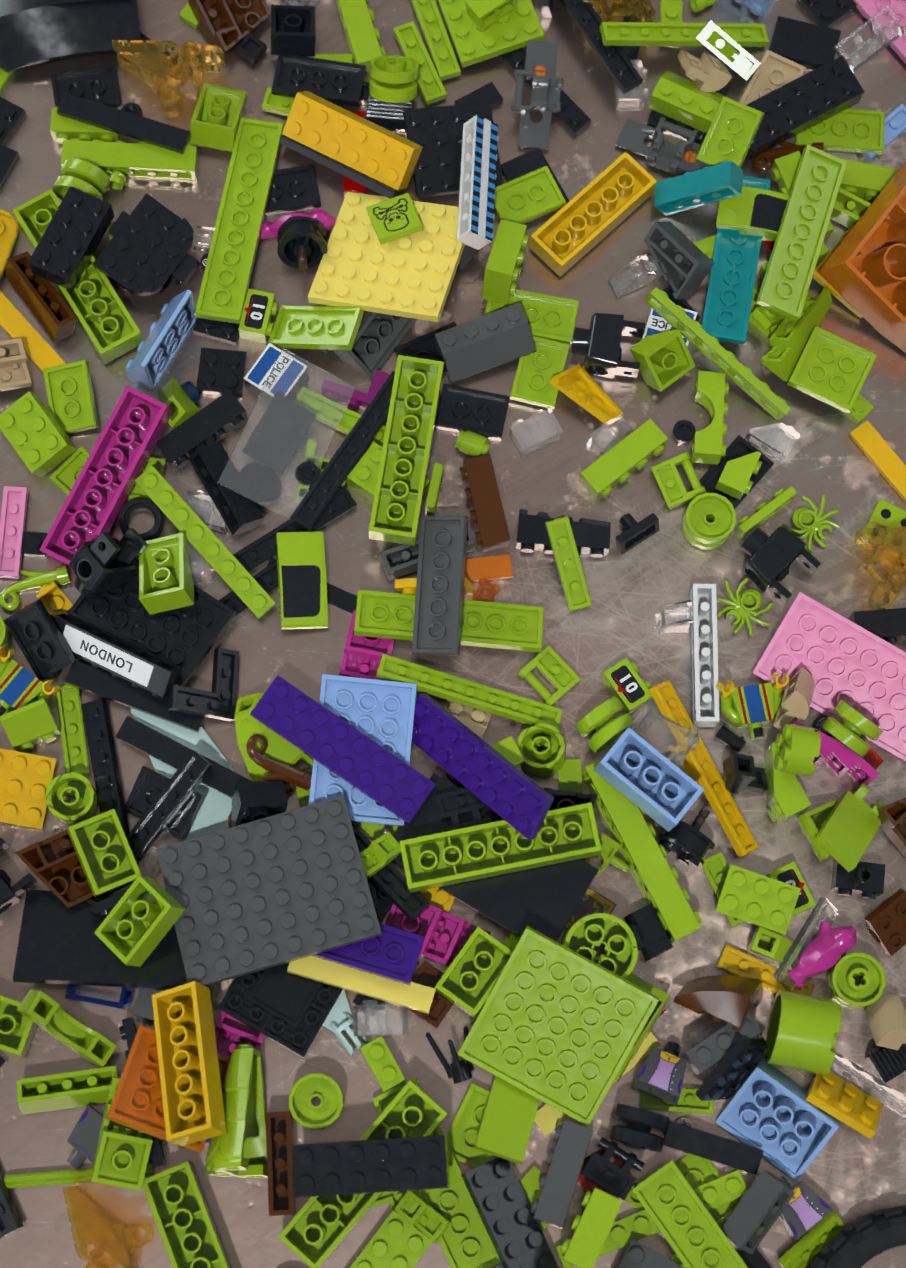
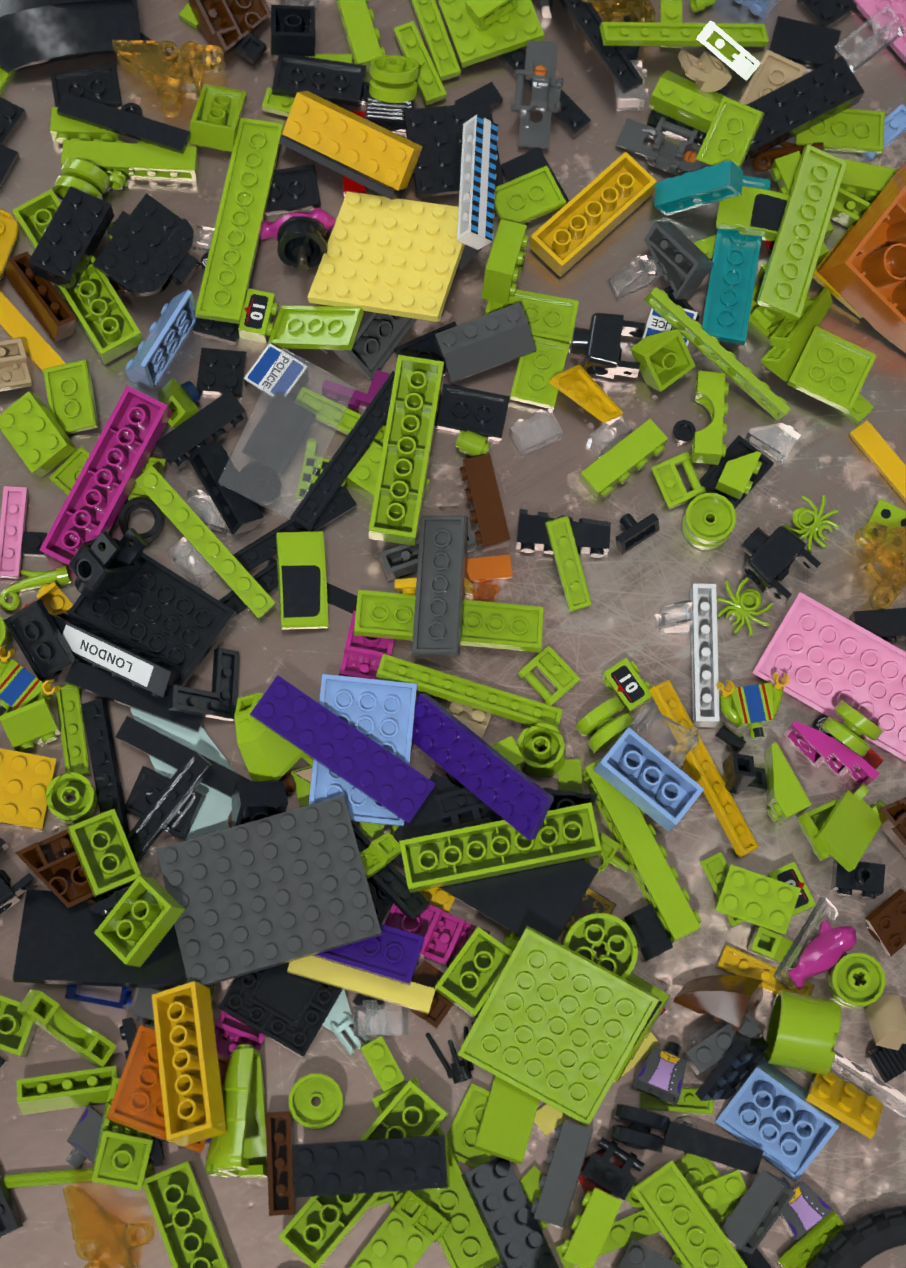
(165, 574): lime slope -> none
(279, 771): reddish brown plant -> none
(307, 473): black tile -> none
(394, 218): lime tile -> none
(434, 490): lime tile -> none
(688, 841): black wheel -> none
(765, 511): lime plate -> none
(796, 699): tan brick -> none
(797, 749): lime brick -> none

